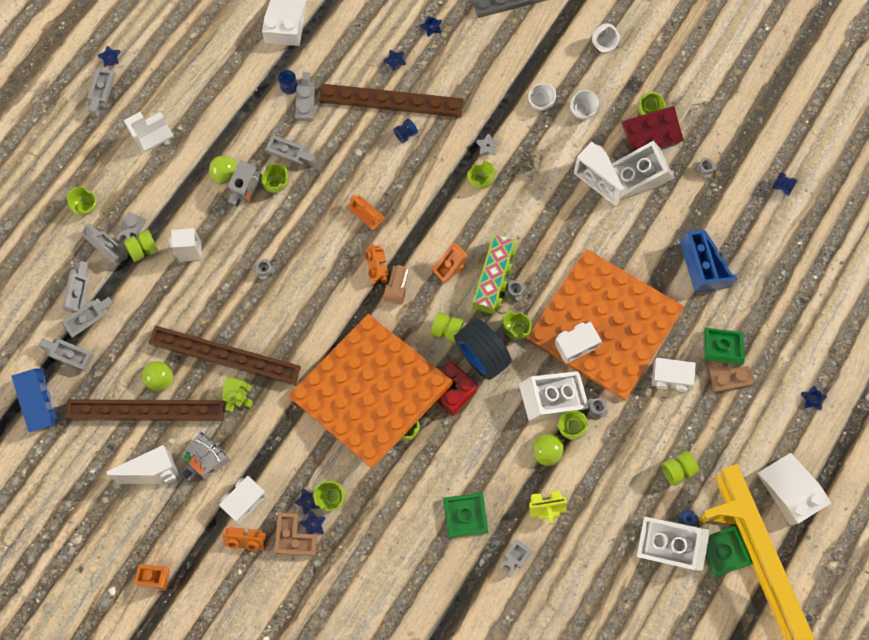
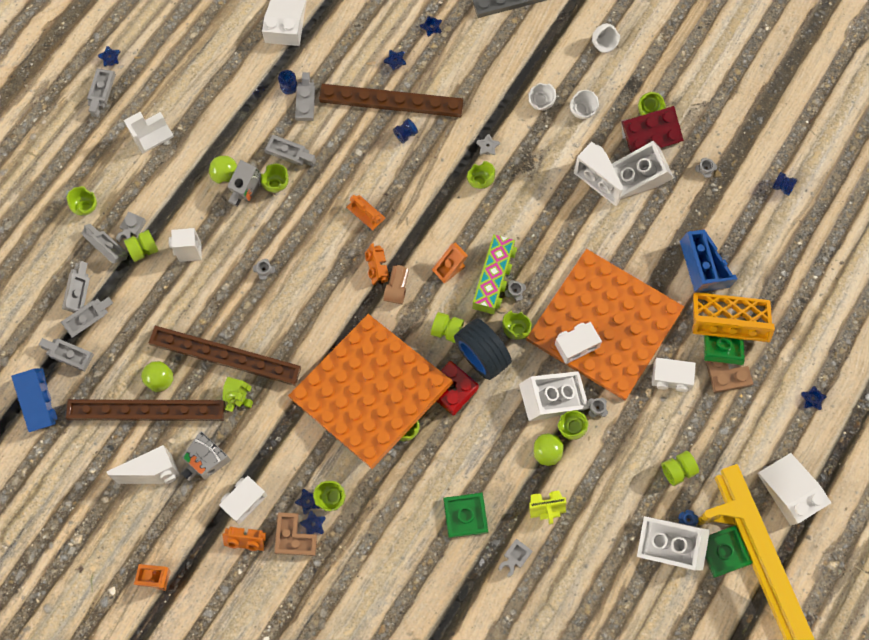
(732, 327): none -> light orange fence

